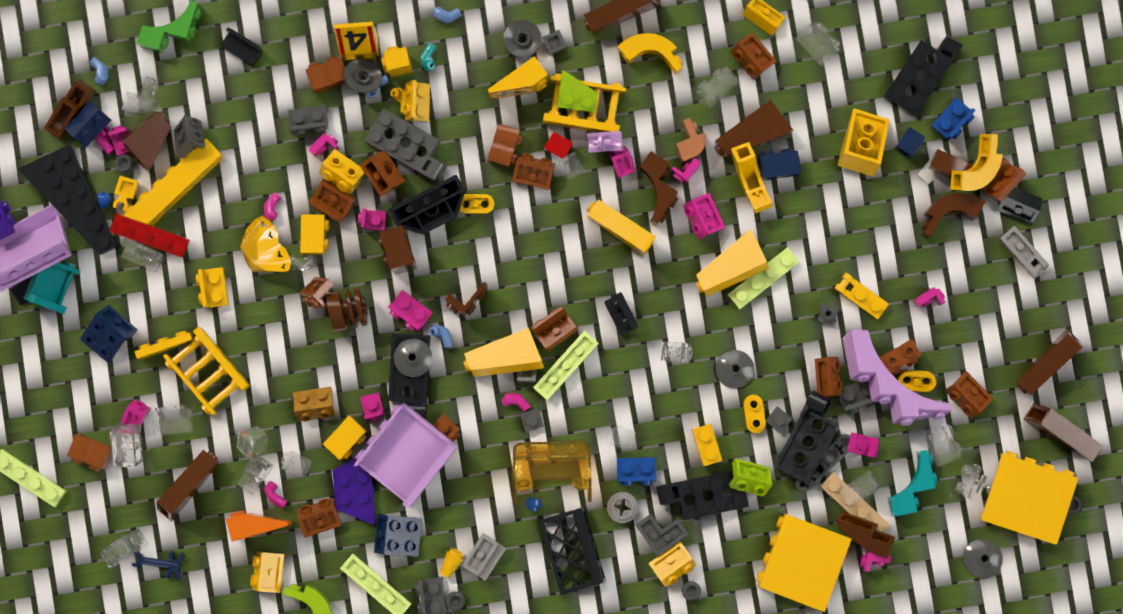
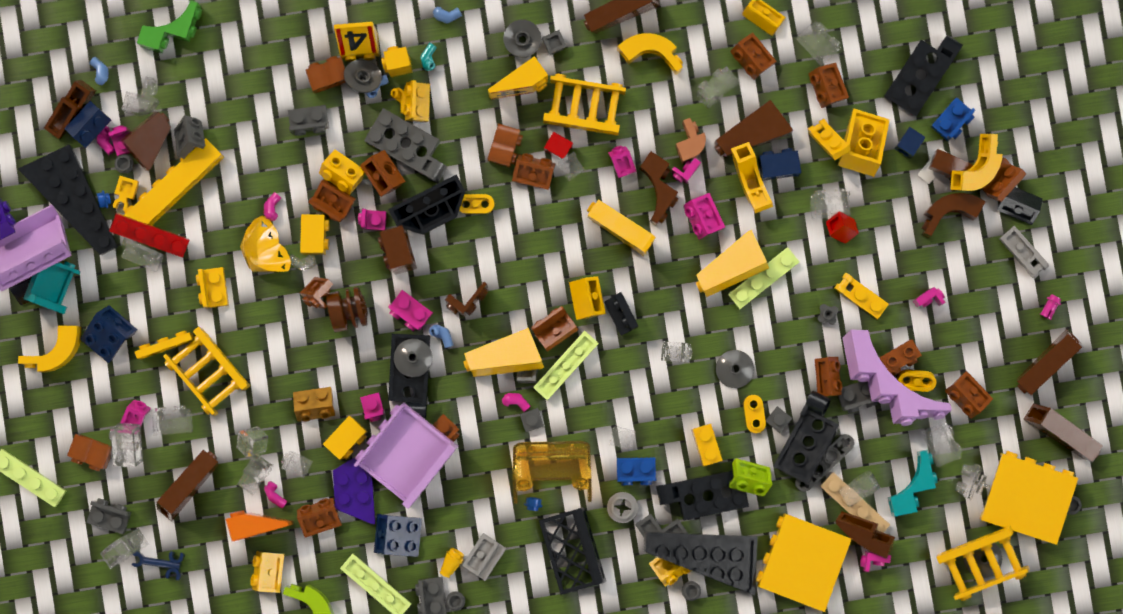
(64, 350): none -> yellow arch
(108, 516): none -> dark grey bracket
(241, 47): black panel -> none
(320, 145): dark pink bracket -> none
(575, 94): lime wing -> none
(587, 298): none -> yellow brick
(605, 141): lavender hips -> none
(719, 557): none -> black wing
(828, 85): none -> dark orange bracket
(828, 204): none -> clear bracket
(829, 139): none -> yellow plate
(842, 227): none -> red panel
(863, 445): dark pink bracket -> none
(967, 551): none -> yellow fence
(1050, 307): none -> dark pink pin

